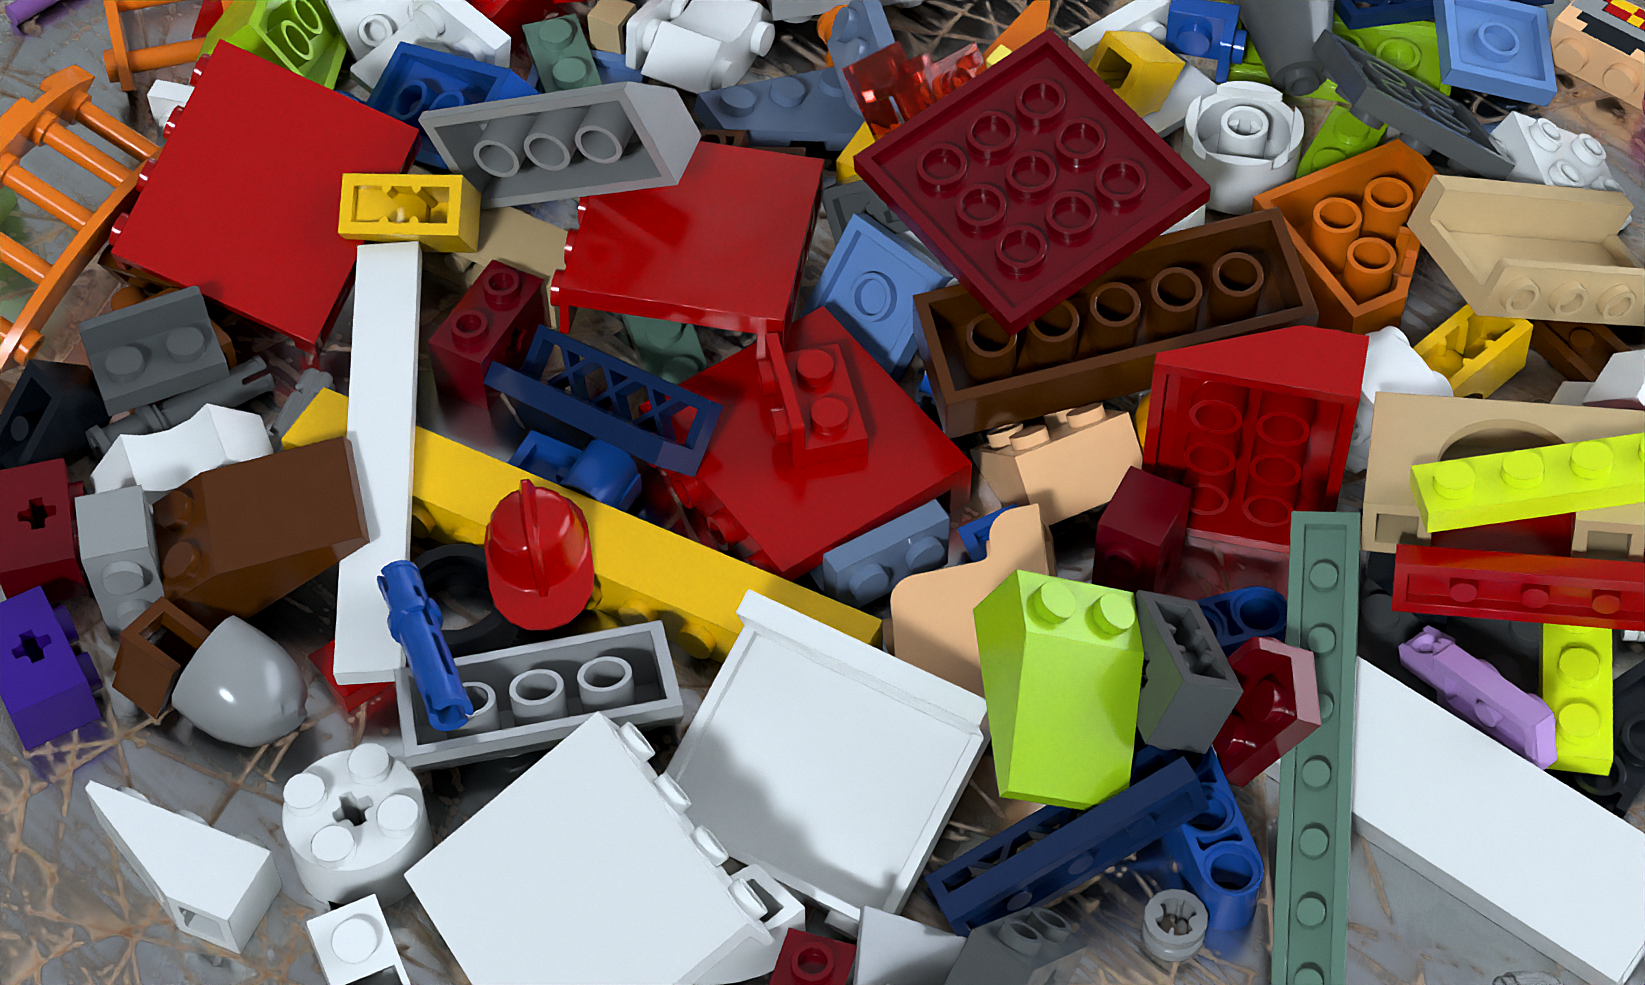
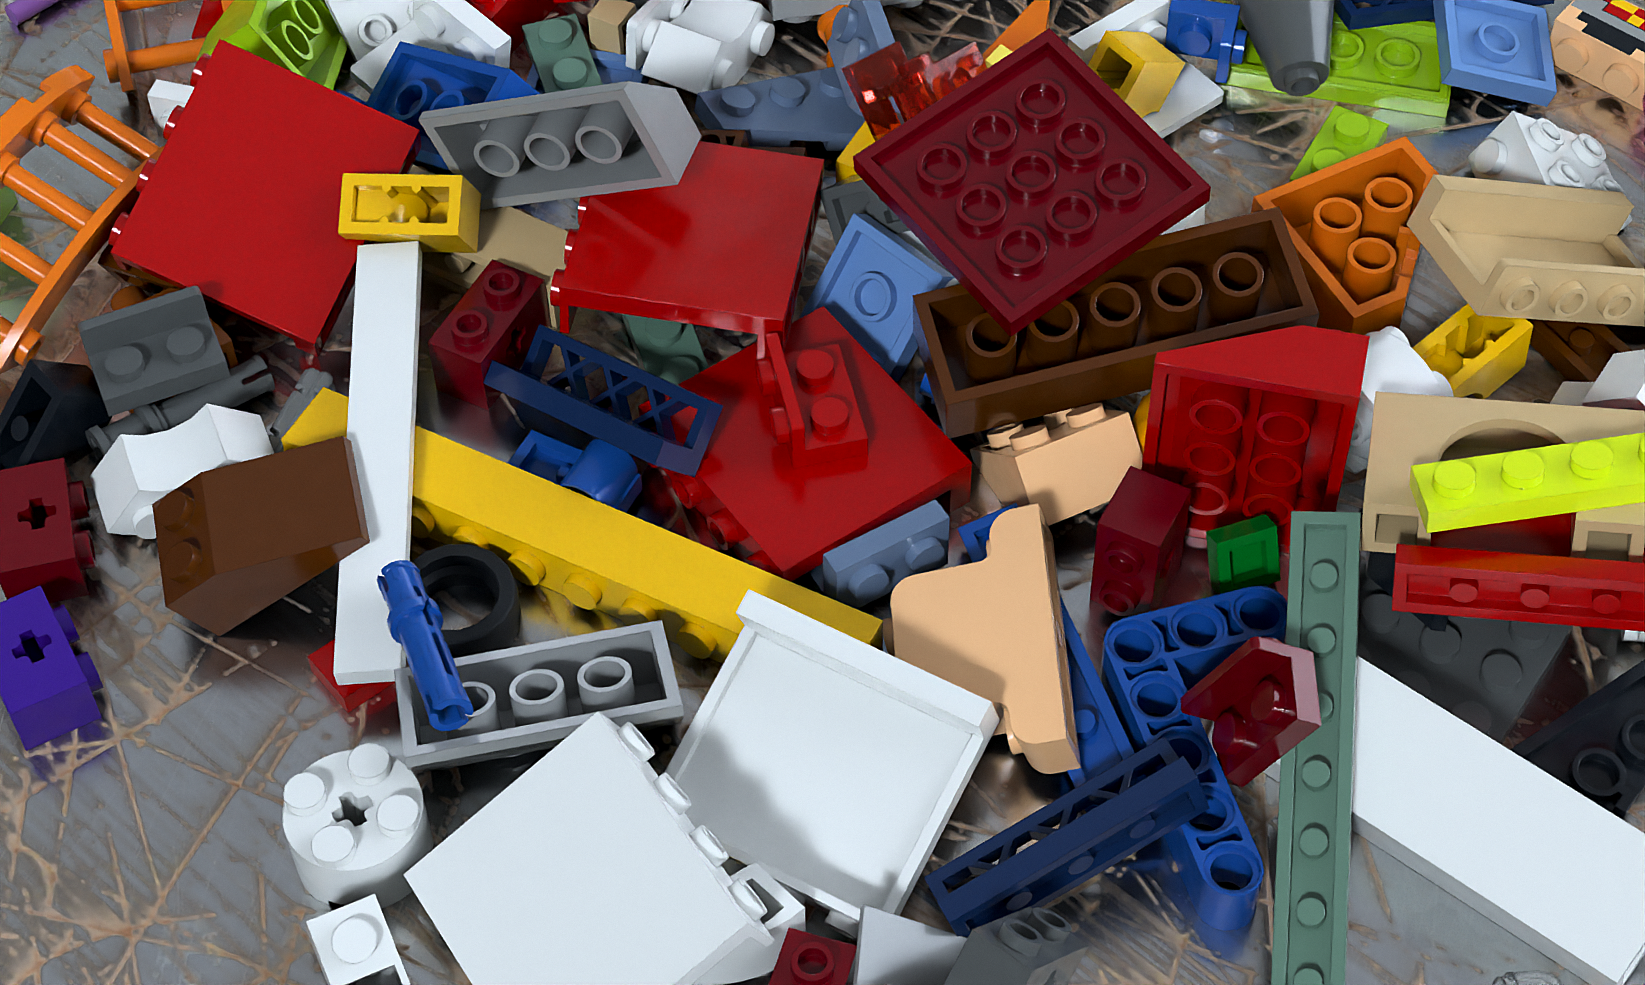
(119, 553): light grey brick -> none
(155, 655): reddish brown window -> none
(199, 875): white slope -> none
(242, 687): light grey piece -> none
(538, 558): red piece -> none
(1060, 687): lime slope -> none
(1181, 905): light grey bush -> none
(1185, 675): dark grey brick -> none
(1242, 143): white brick -> none
(1243, 554): none -> green plate
(1418, 111): dark grey plate -> none
(1482, 696): lavender hinge -> none
(1579, 691): neon yellow plate -> none

